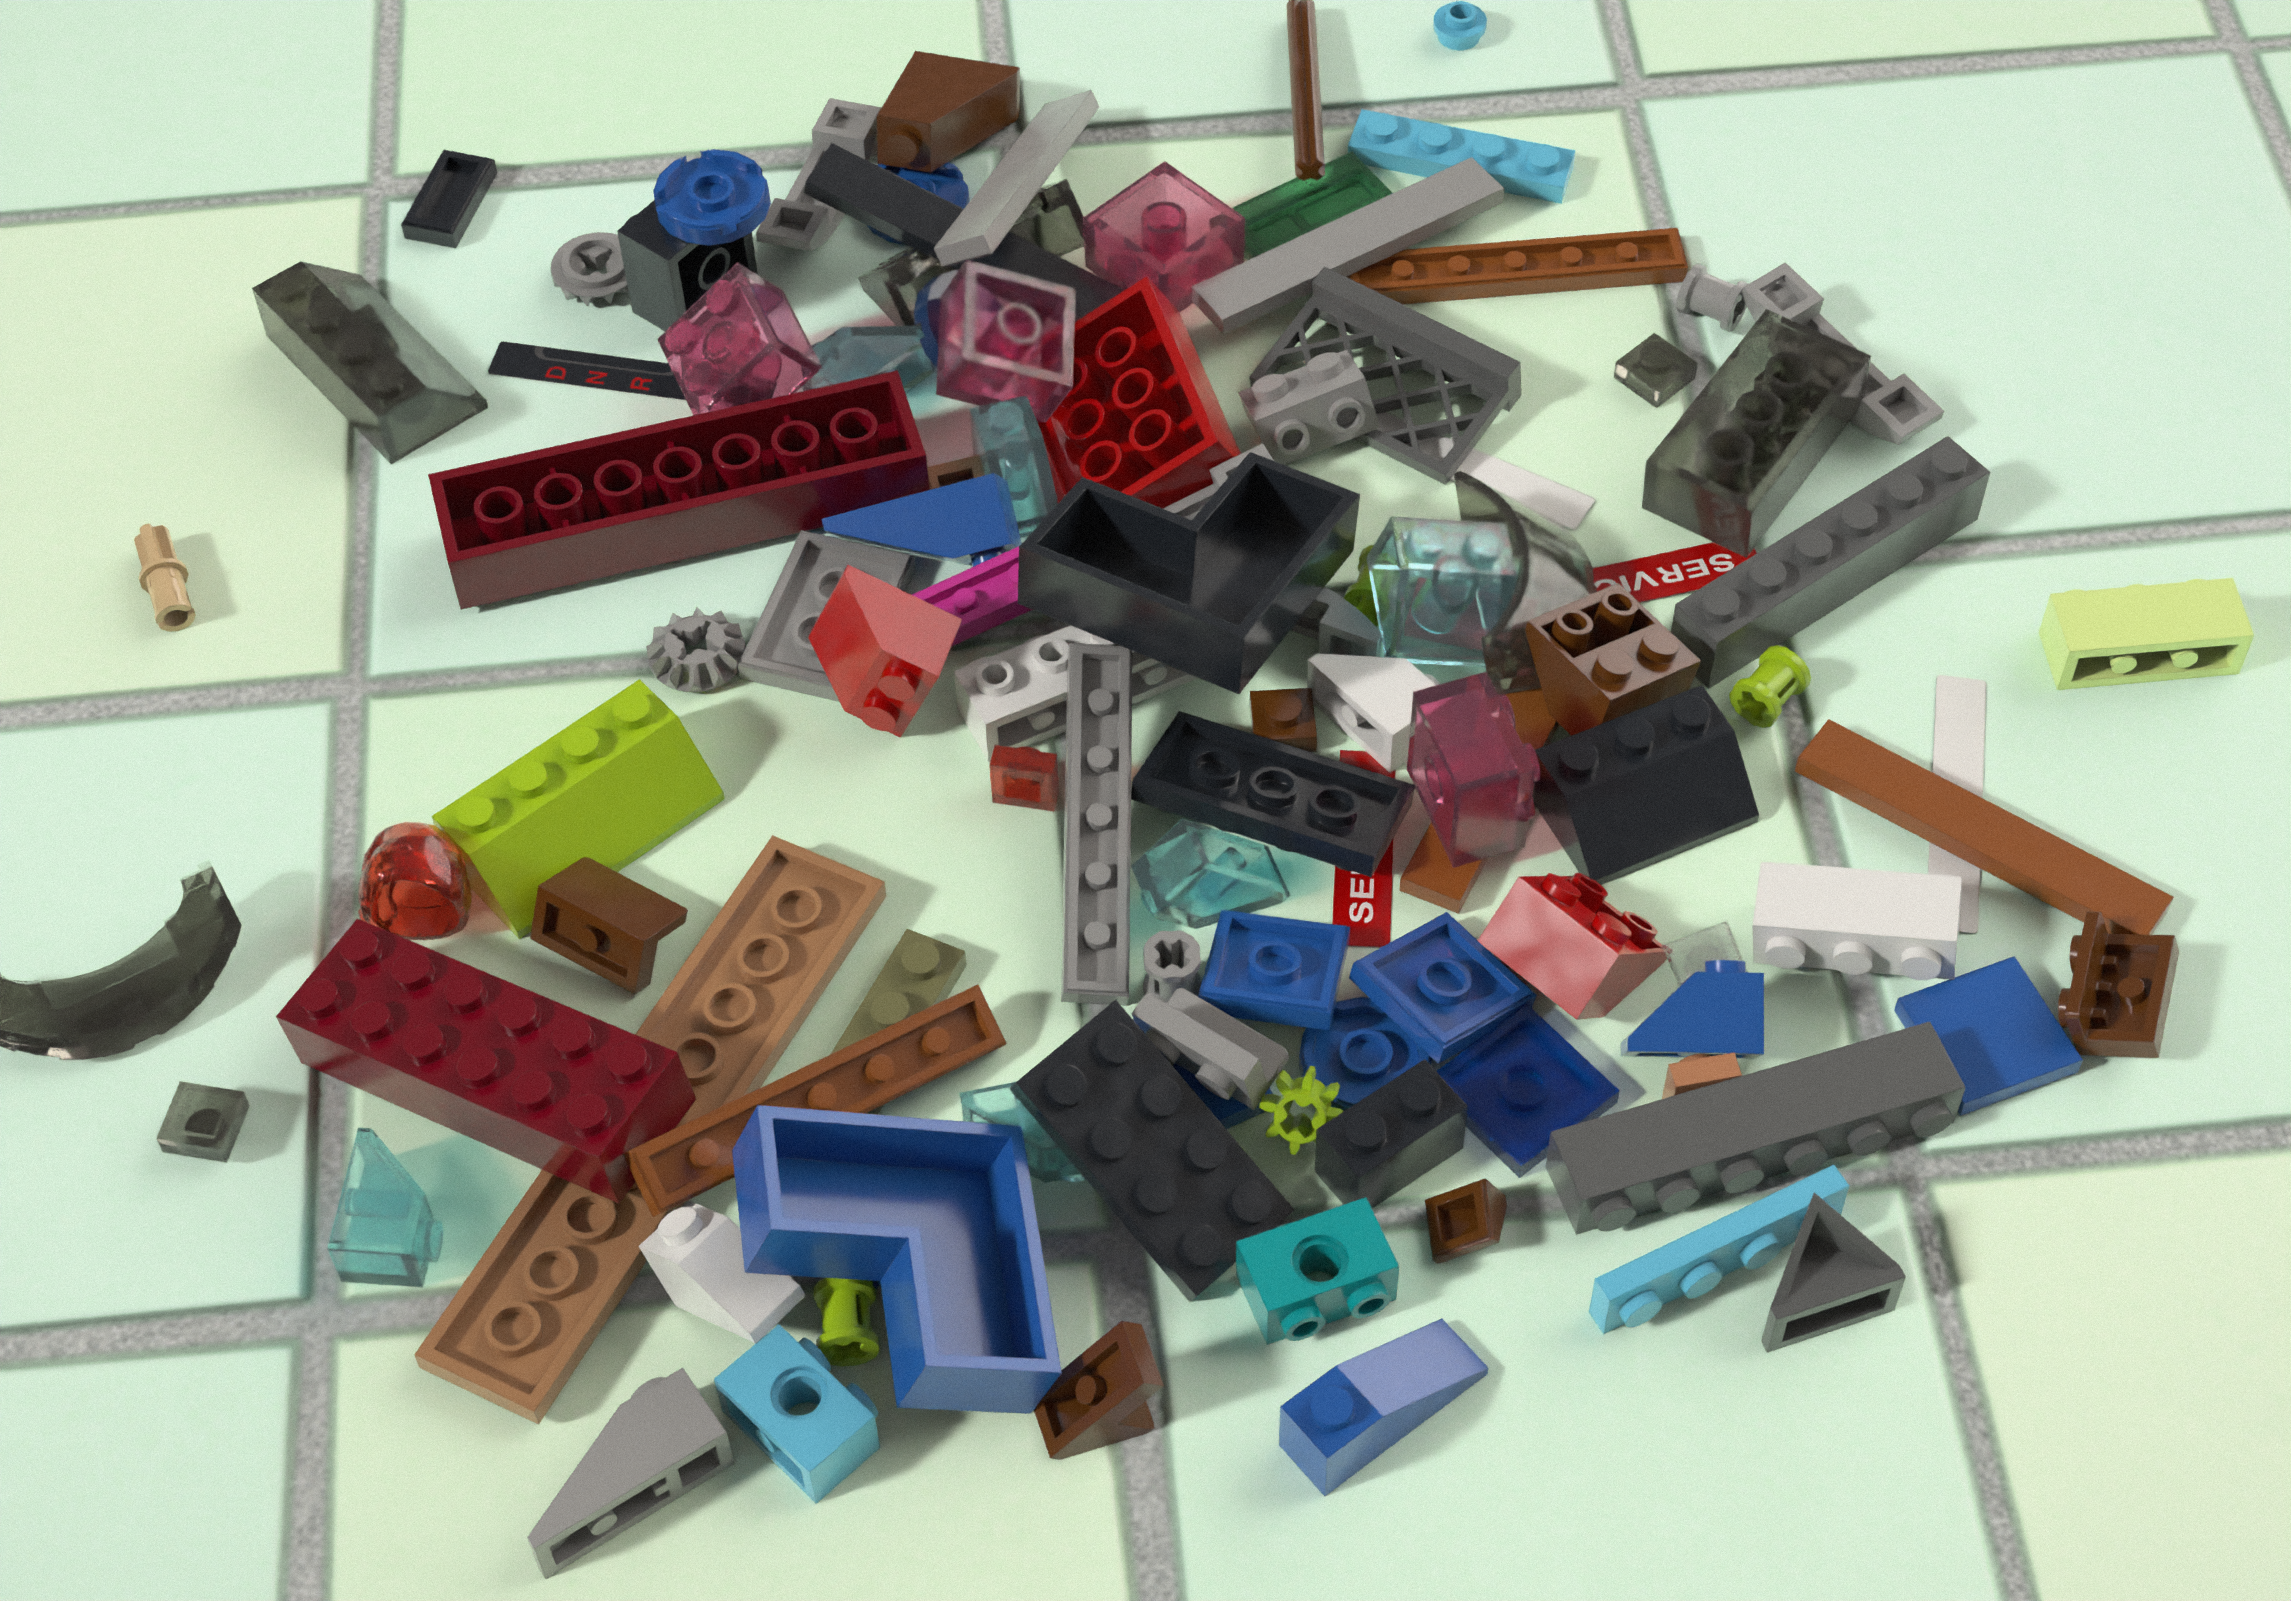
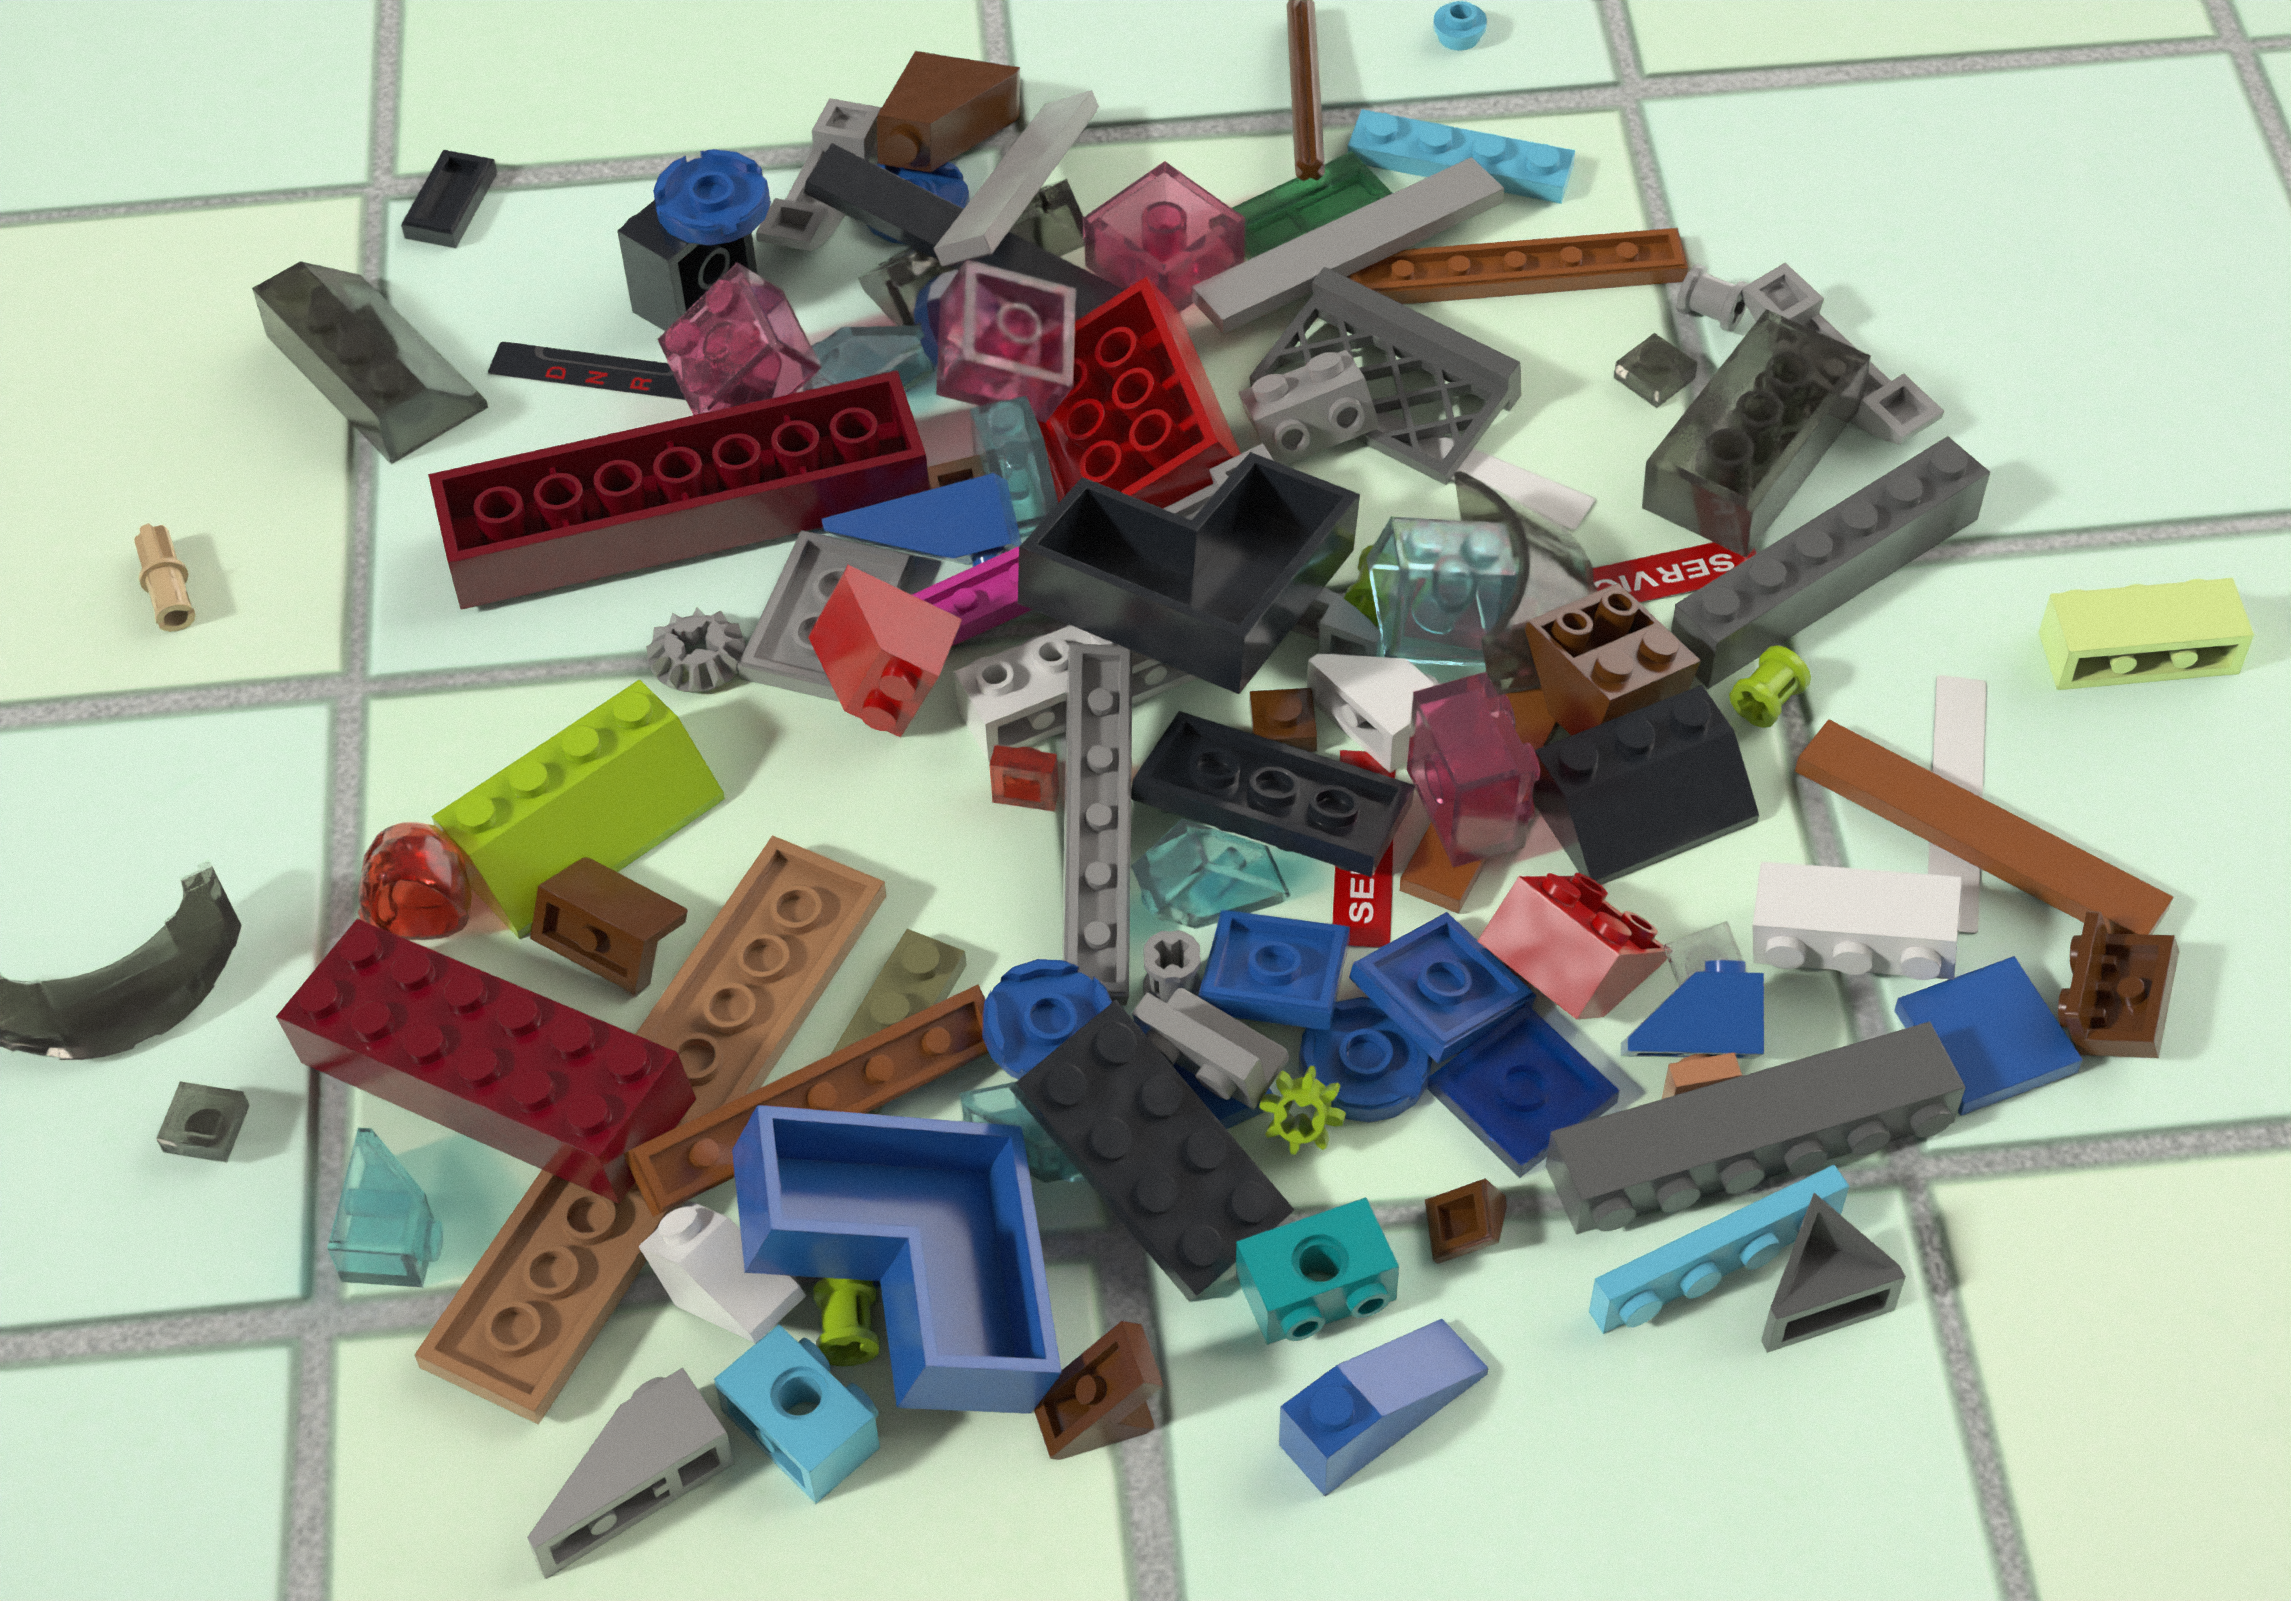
(595, 252): light grey gear -> none
(1037, 1011): none -> blue tile
(1391, 1137): black brick -> none

